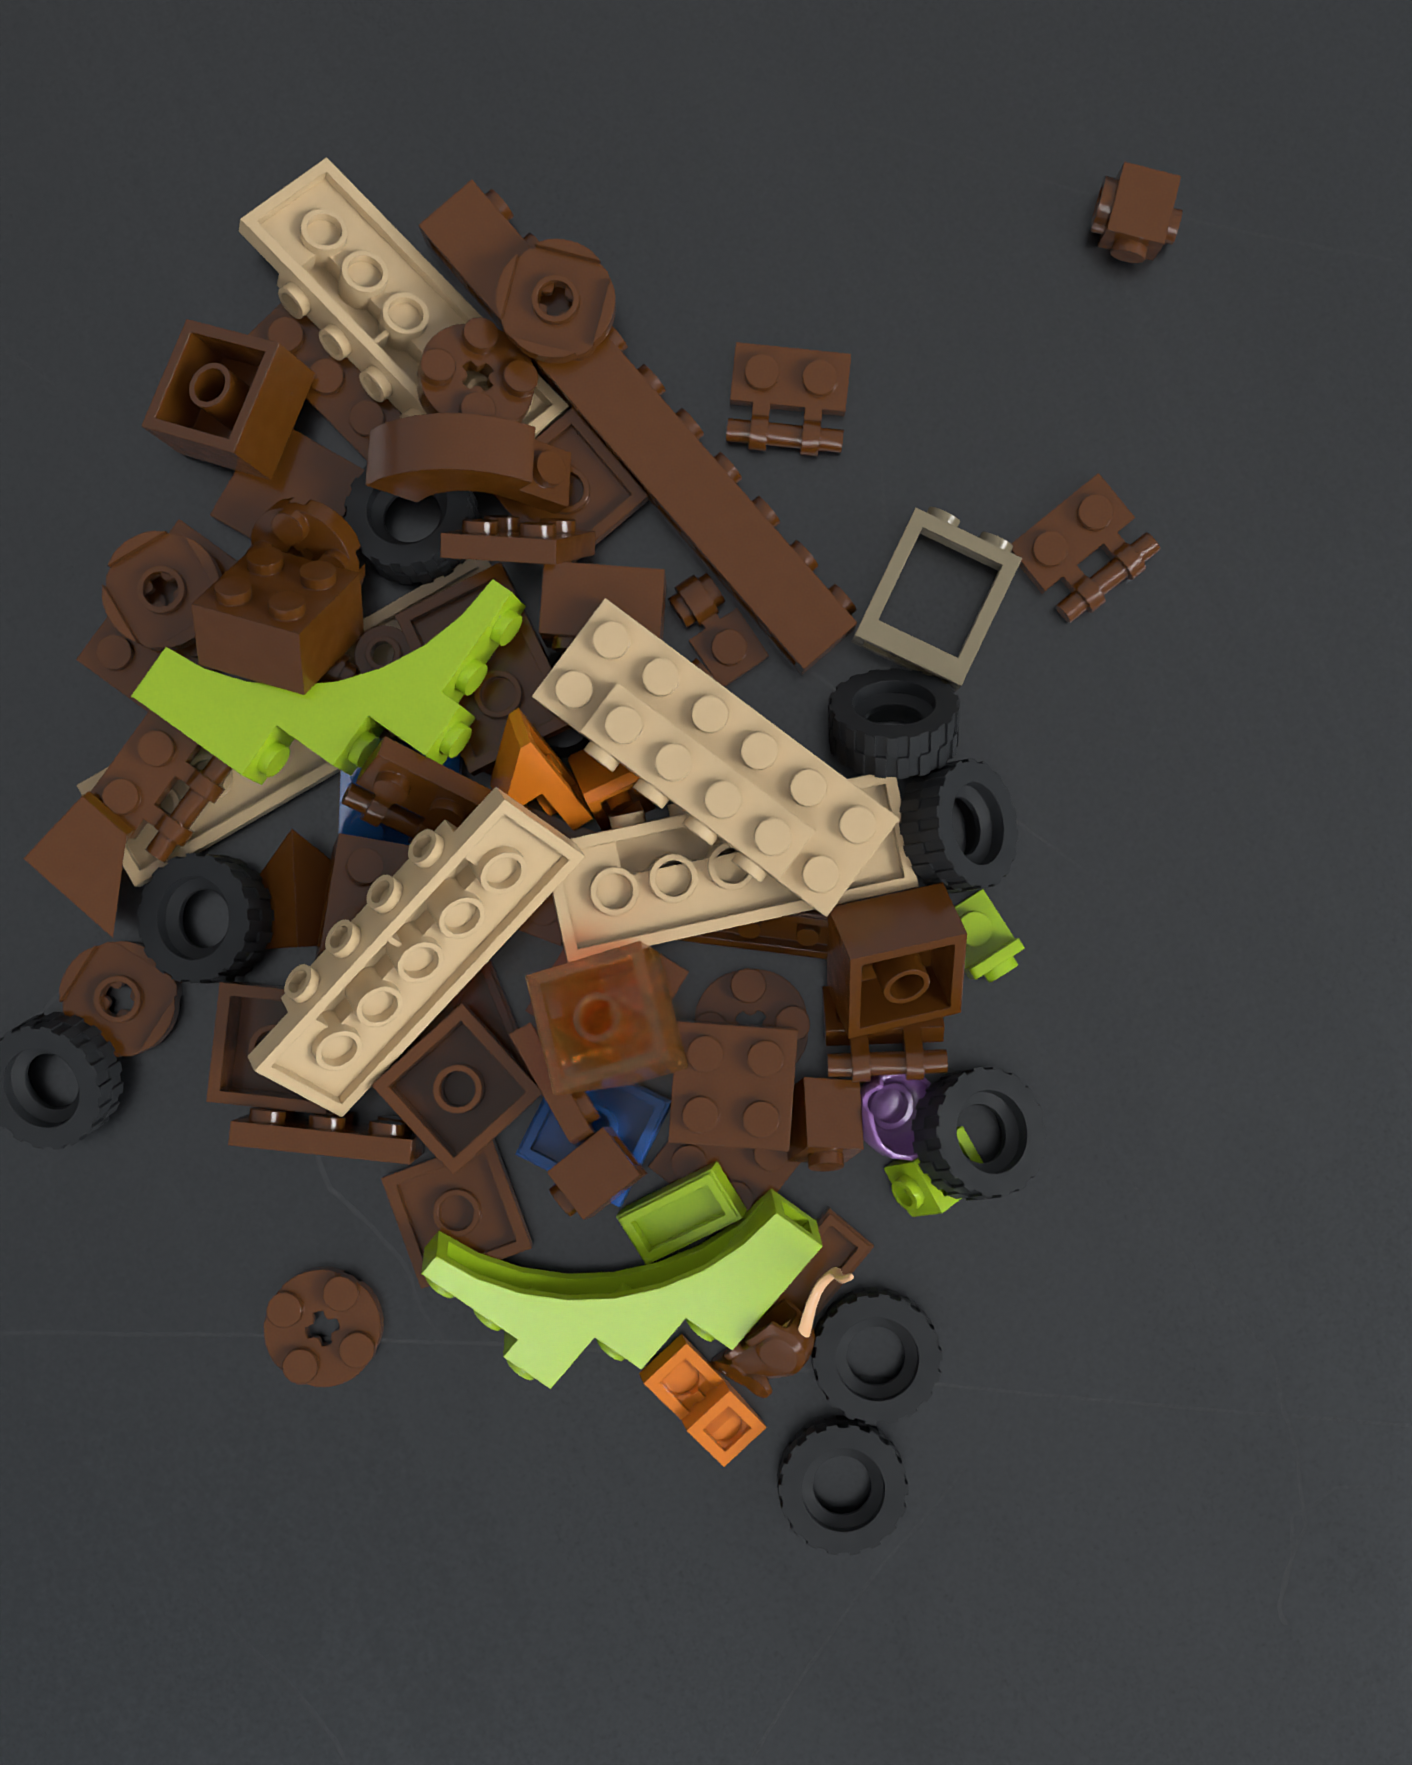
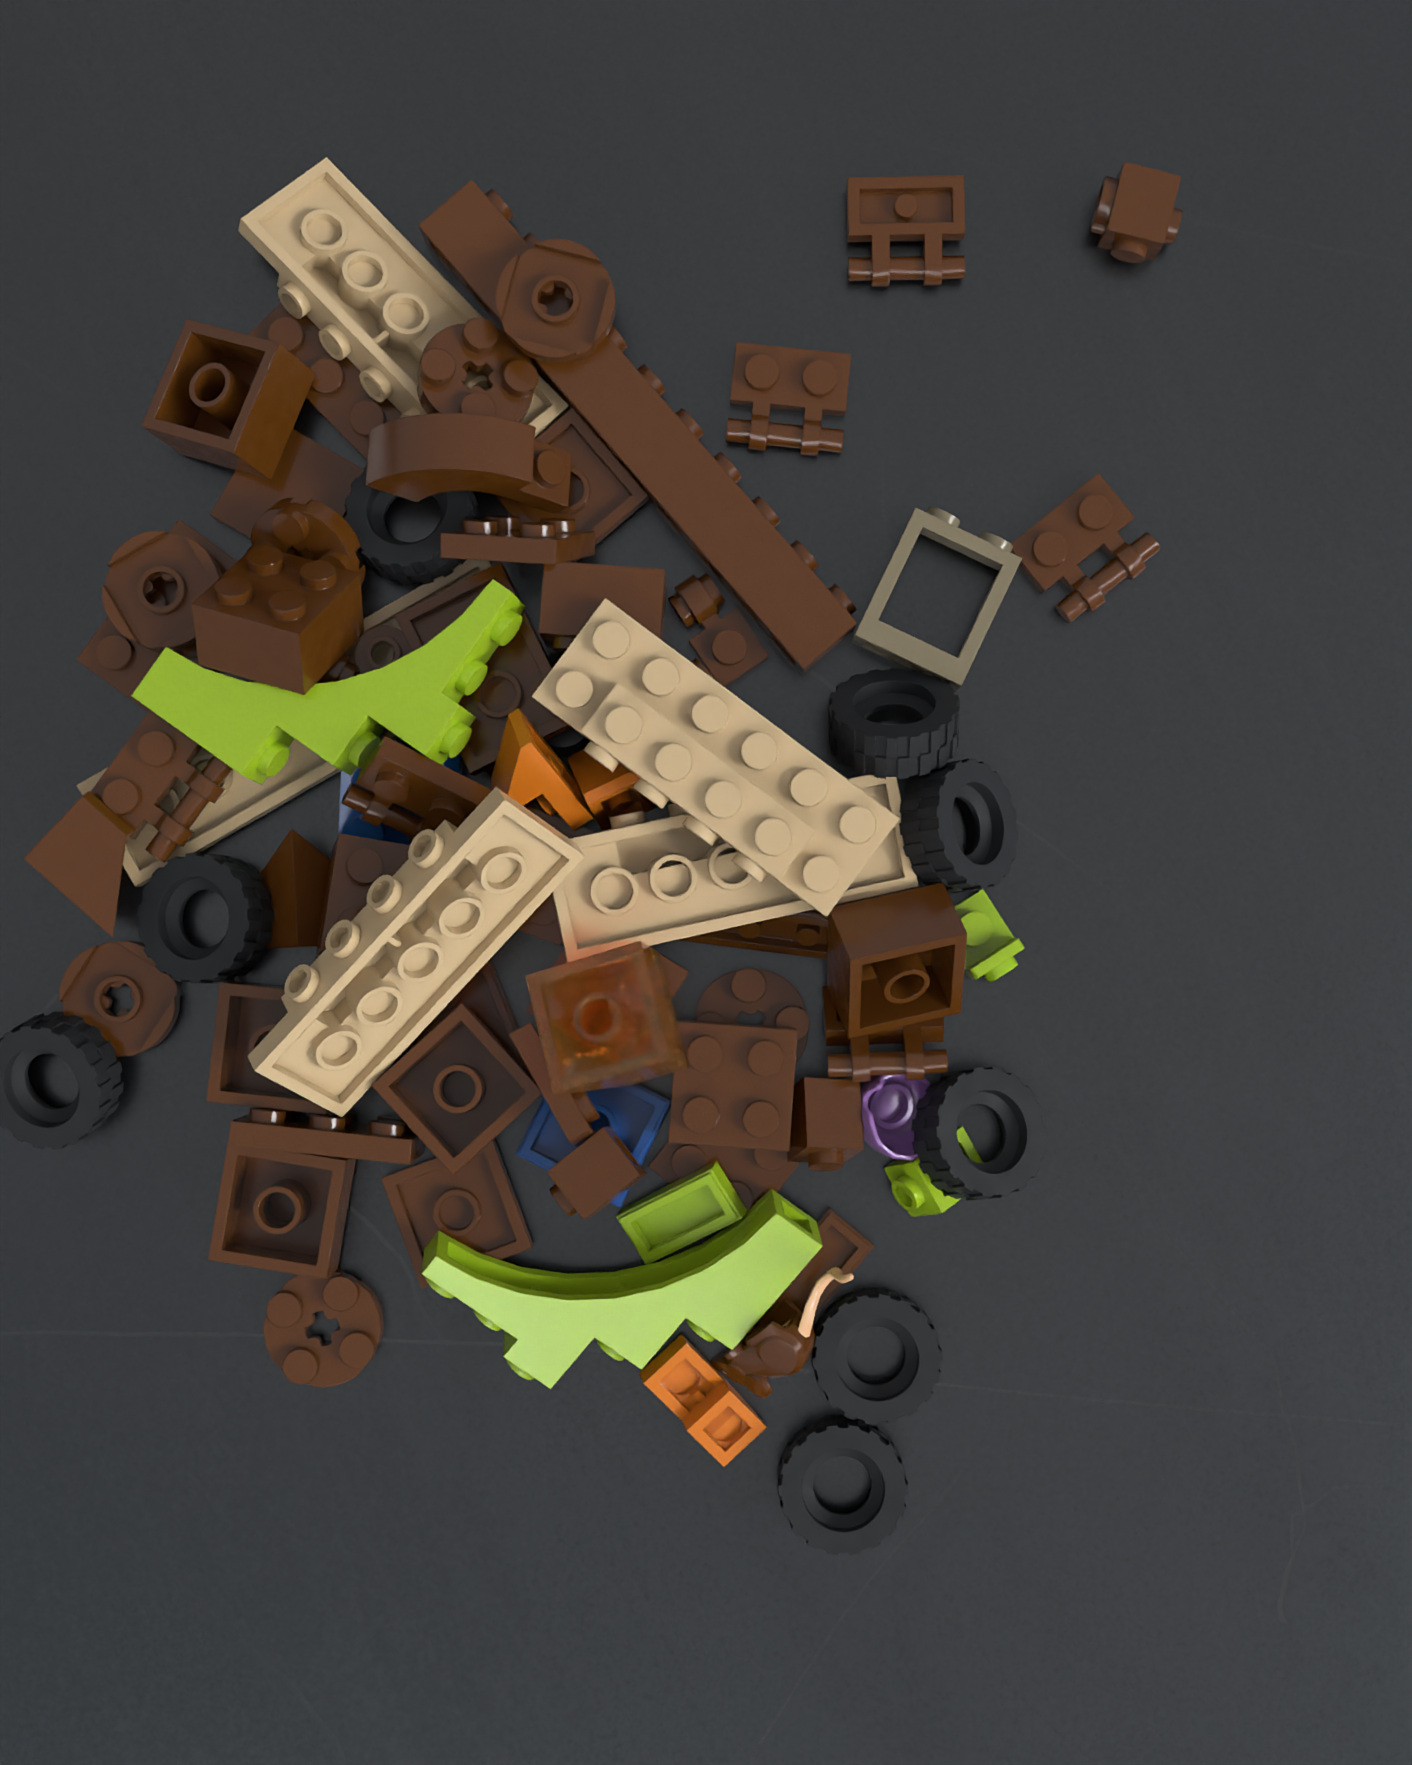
(282, 1211): none -> reddish brown brick
(905, 210): none -> reddish brown plate

